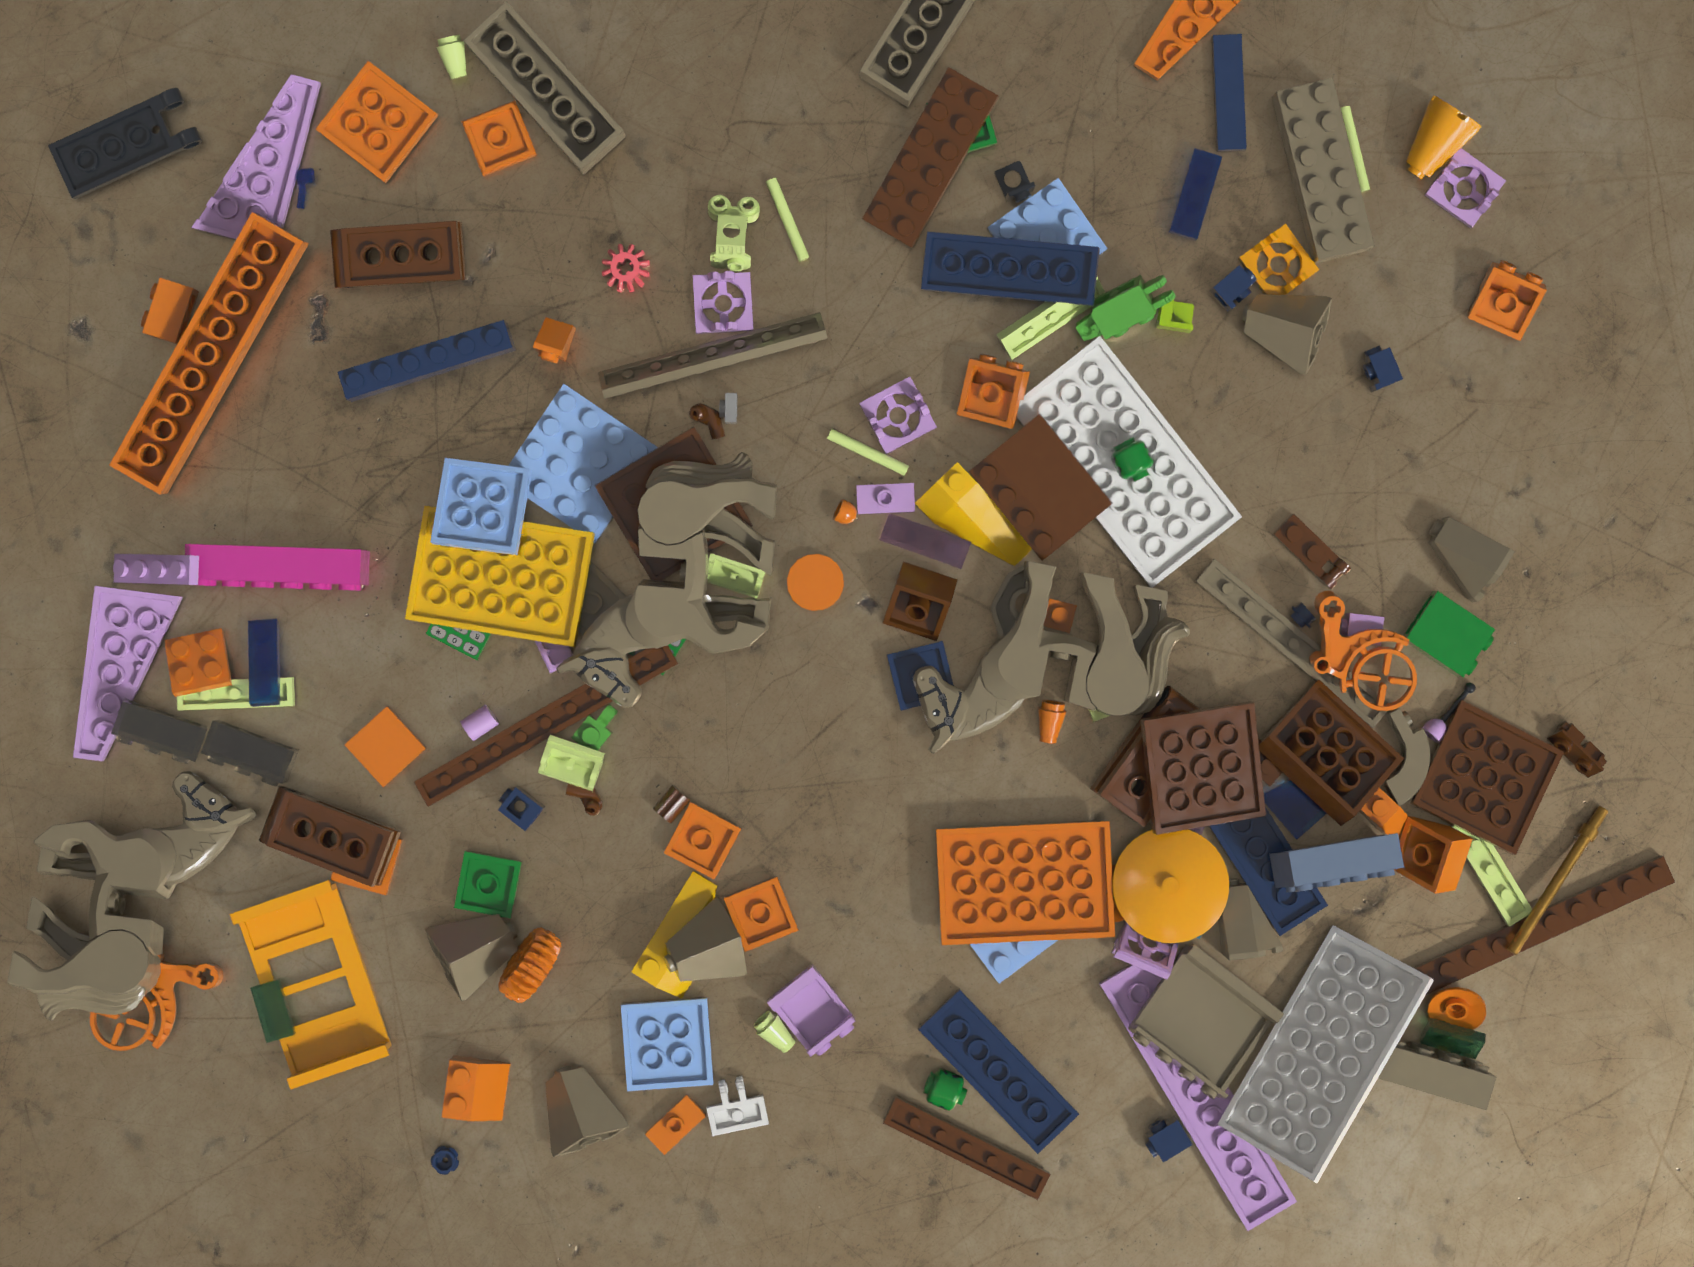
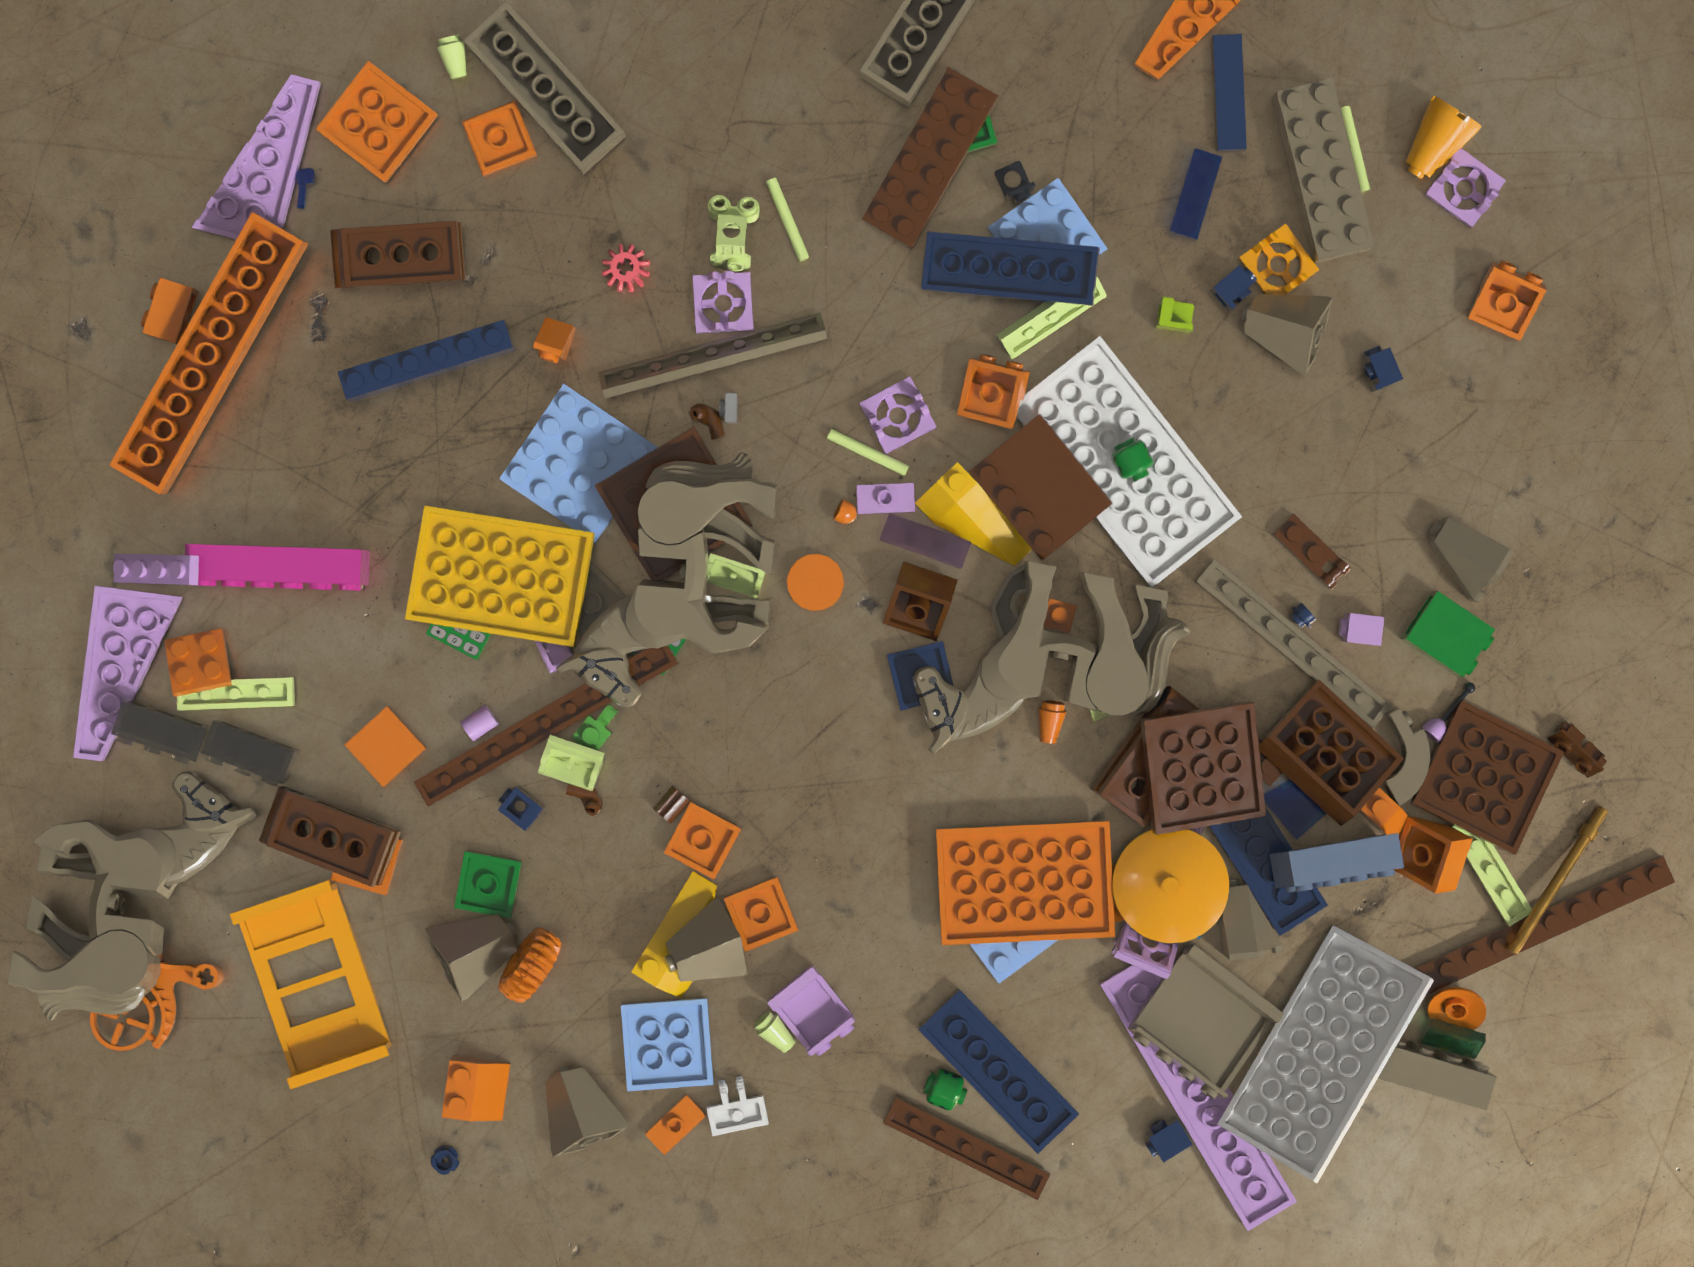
(120, 145): black hinge -> none
(264, 662): clear blue plate -> none
(273, 1010): clear green tile -> none
(481, 506): light blue plate -> none
(1123, 308): bright green hinge -> none
(1340, 651): orange piece -> none

